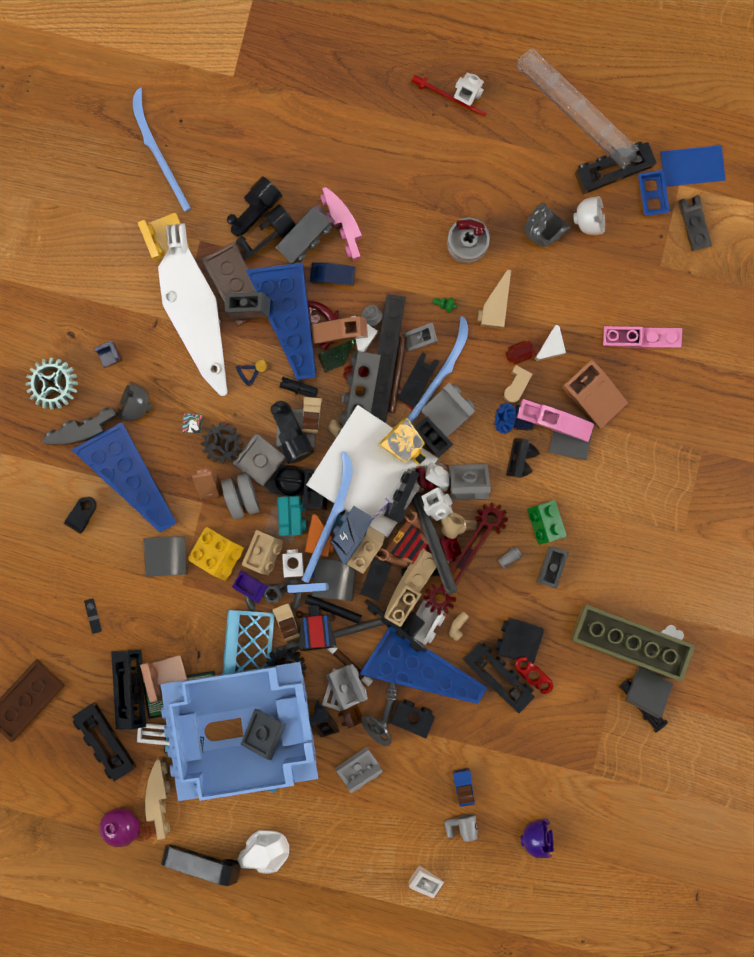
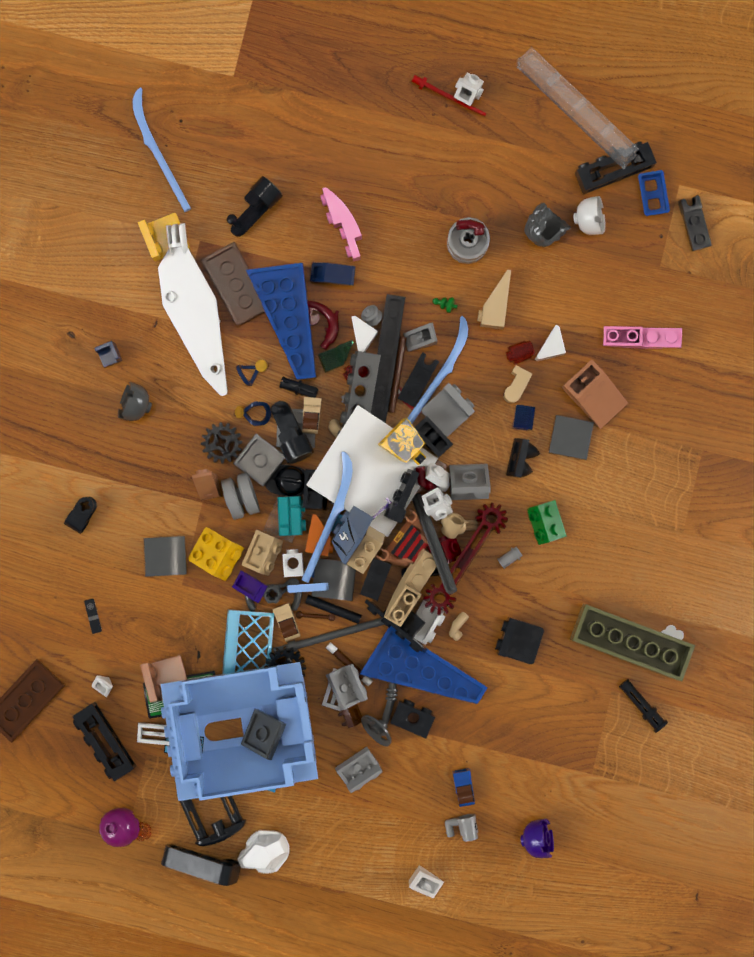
(65, 393): light aqua gear -> none
(74, 433): dark grey slope -> none
(102, 685): none -> white slope
(123, 469): blue wing -> none
(128, 689): black brick -> none
(157, 790): tan slope -> none
(192, 423): tile -> none
(221, 833): none -> black piece
(240, 412): none -> dark blue piece
(247, 305): dark grey brick -> none
(279, 220): black piece -> none
(305, 234): dark grey brick -> none
(316, 631): torso -> none
(322, 721): black tile -> none
(339, 330): nougat slope -> none
(507, 413): blue gear -> none
(521, 699): black brick -> none
(524, 672): red piece -> none
(552, 567): dark grey brick -> none
(555, 420): bright pink slope -> none
(649, 692): dark grey tile -> none
(693, 165): blue sticker -> none

